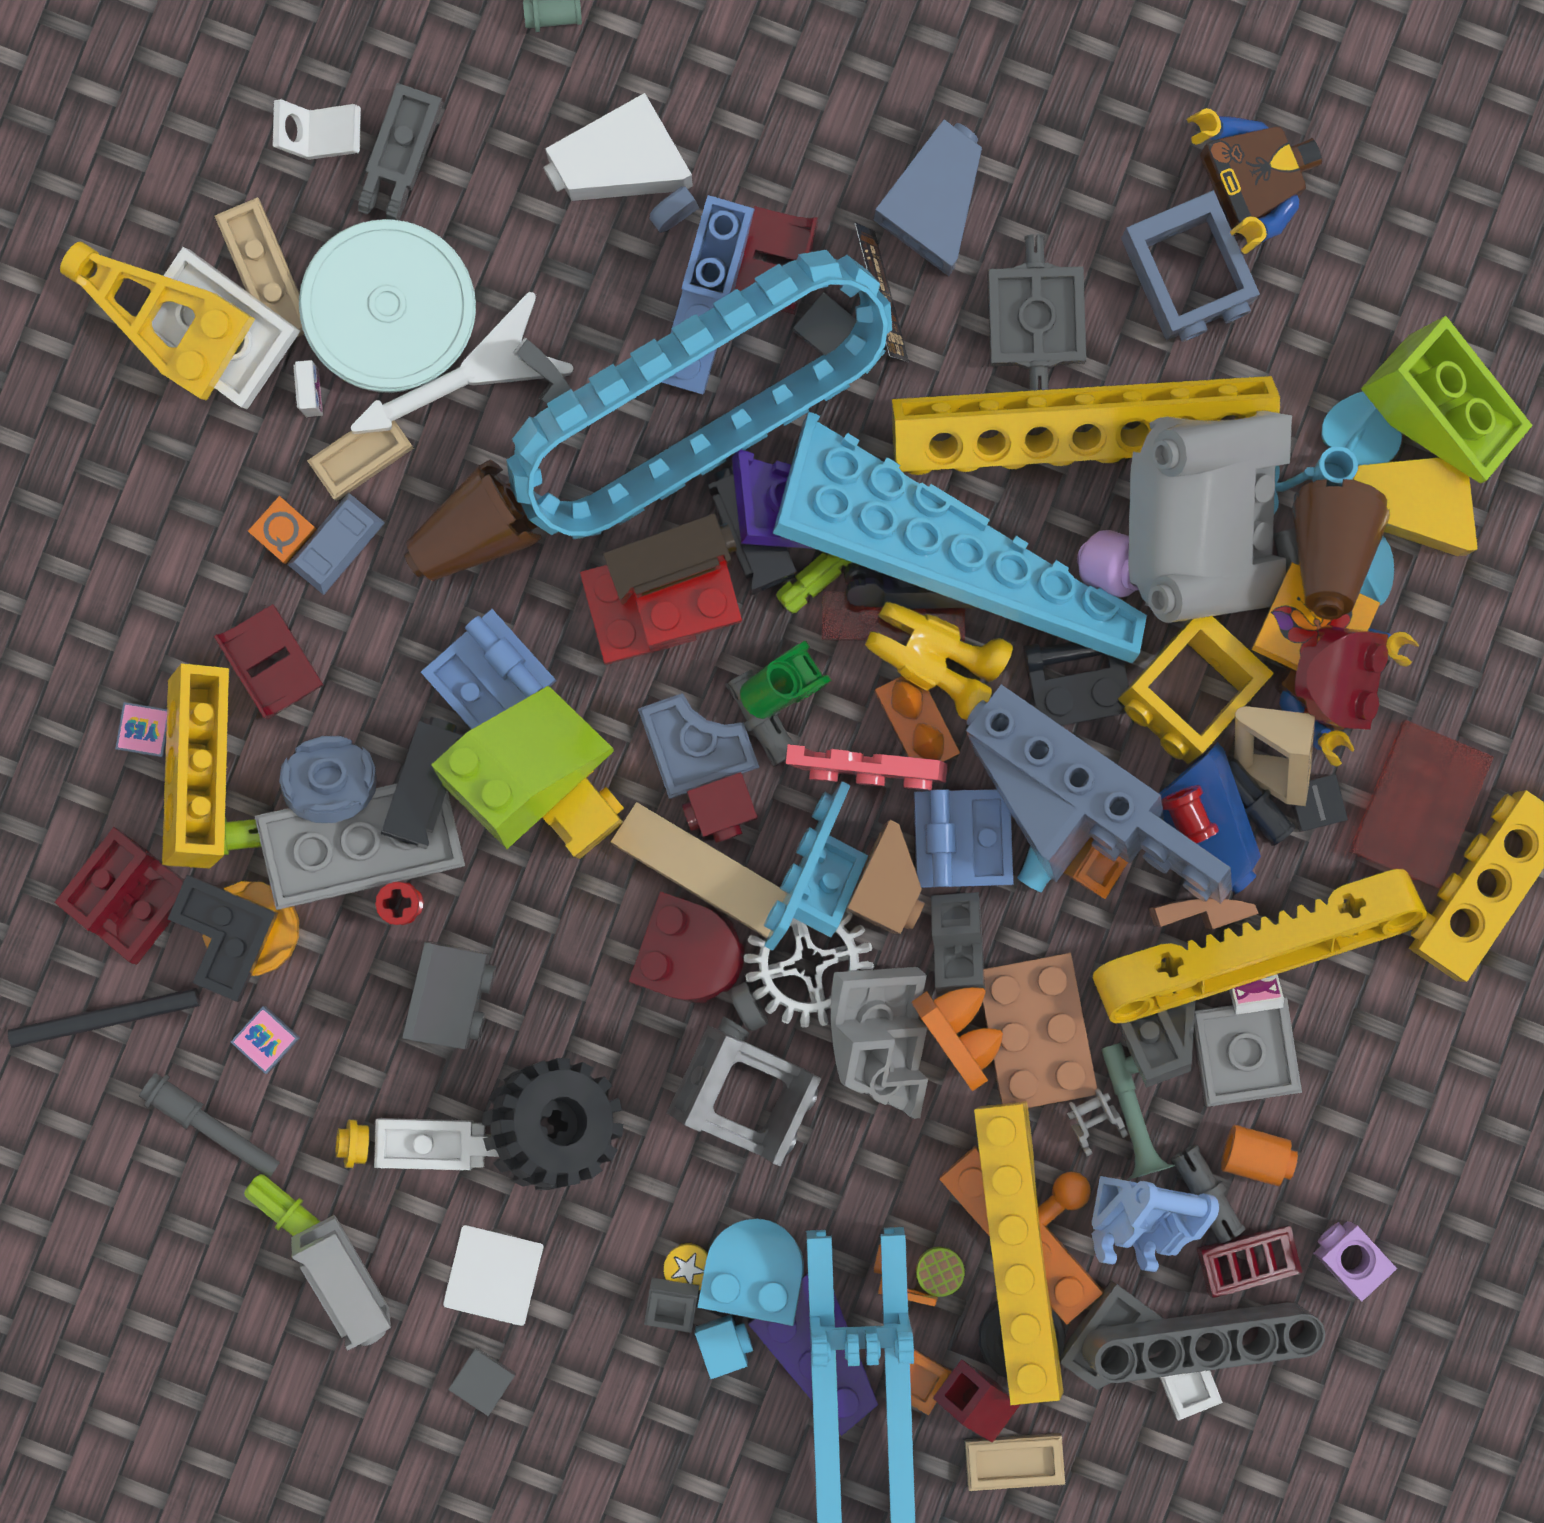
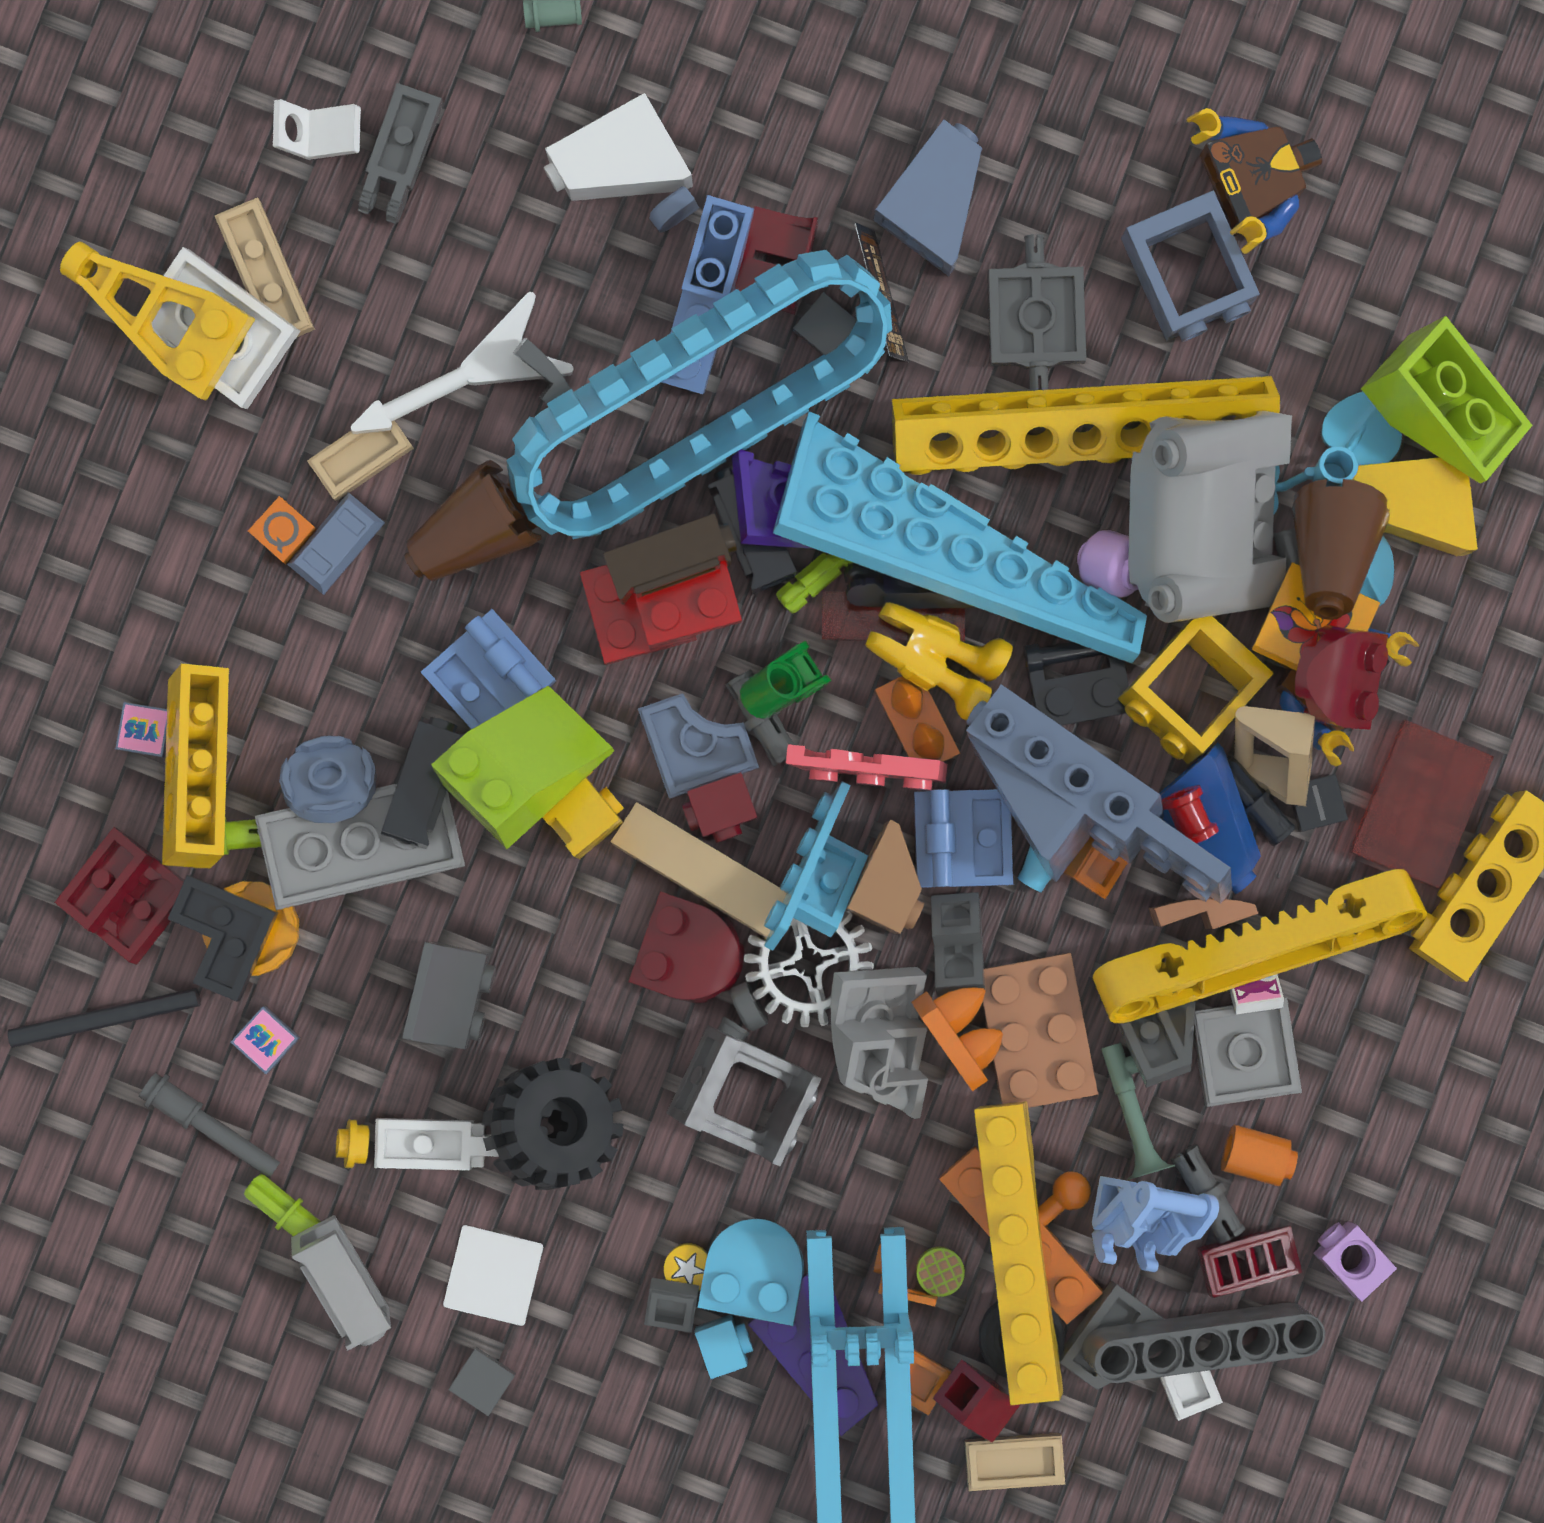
(259, 640): dark red piece -> none
(308, 388): white tile -> none
(387, 305): light aqua brick -> none
(390, 892): red bush -> none
(1081, 1127): light grey piece -> none

